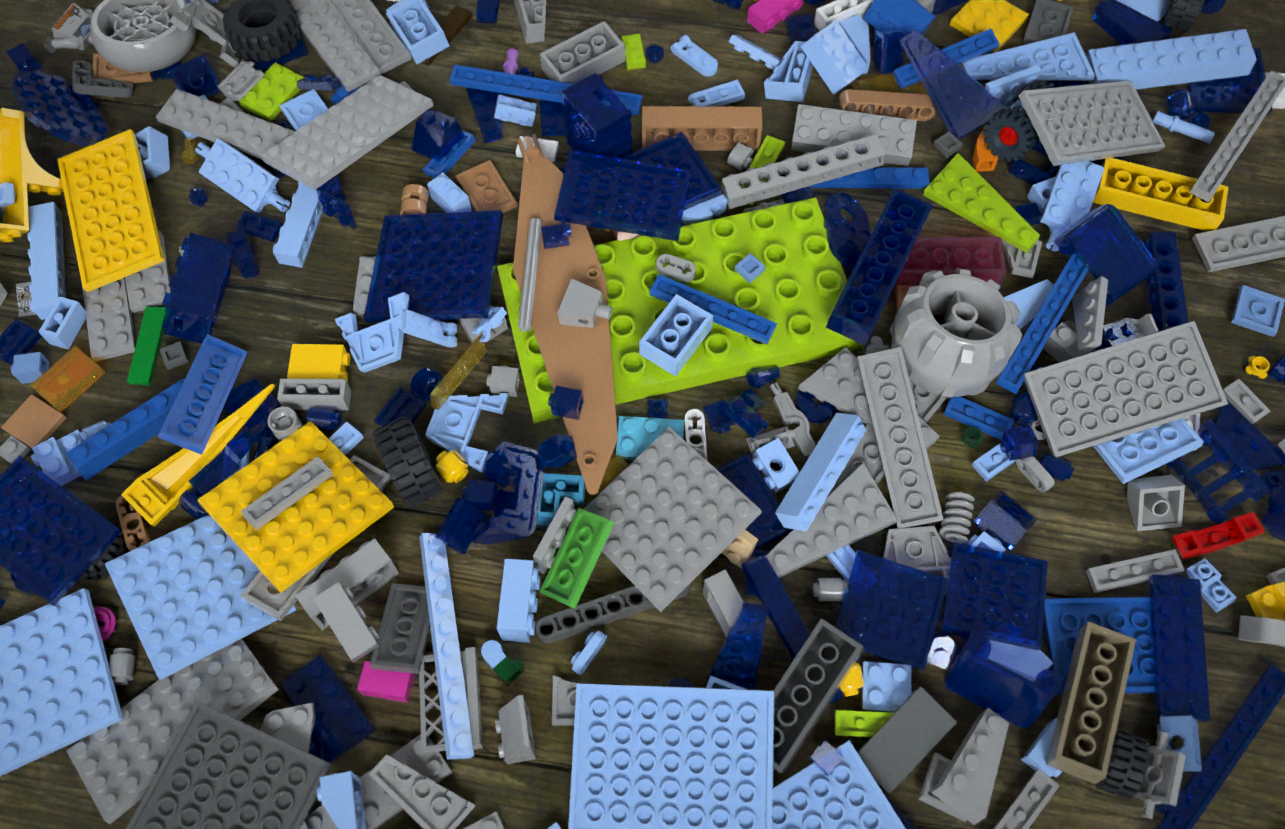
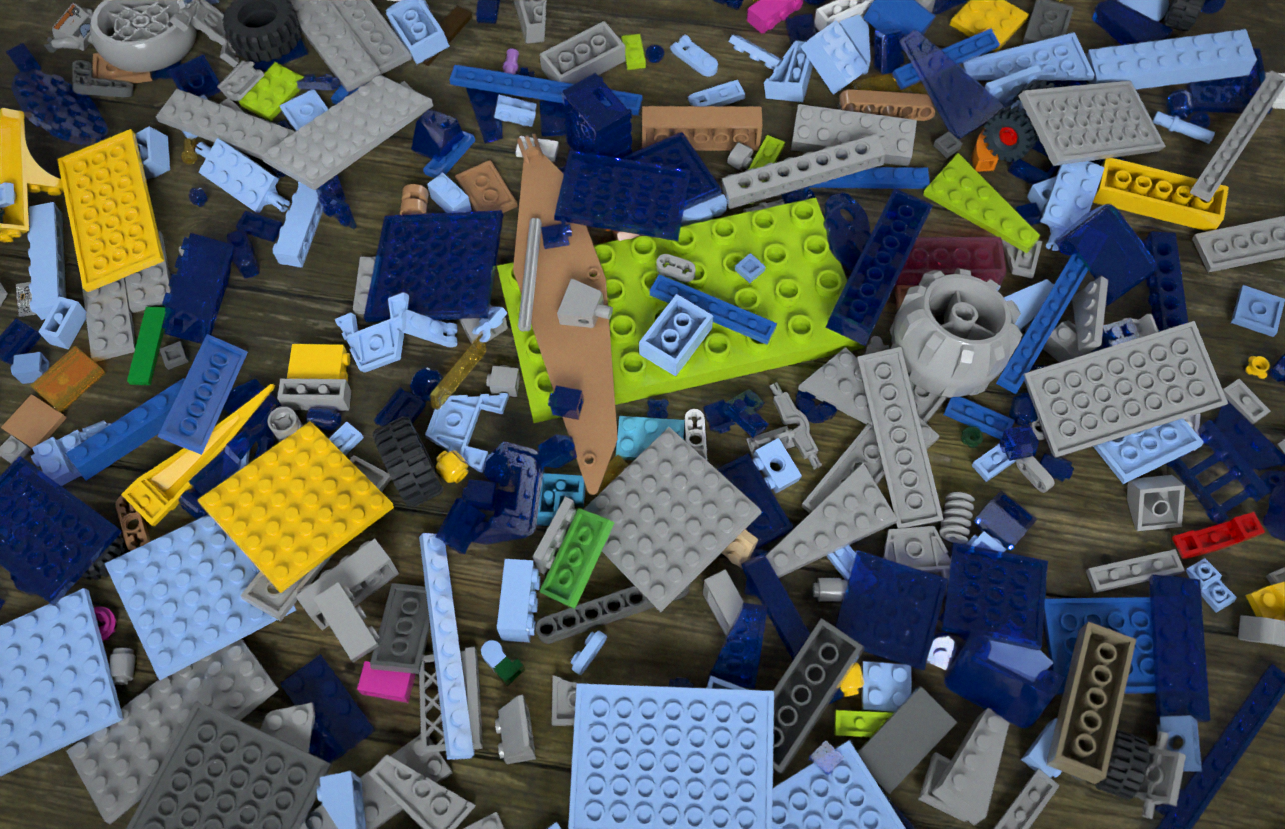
(286, 493): light grey plate -> none
(761, 376): clear blue cone -> none
(821, 472): light blue brick -> none

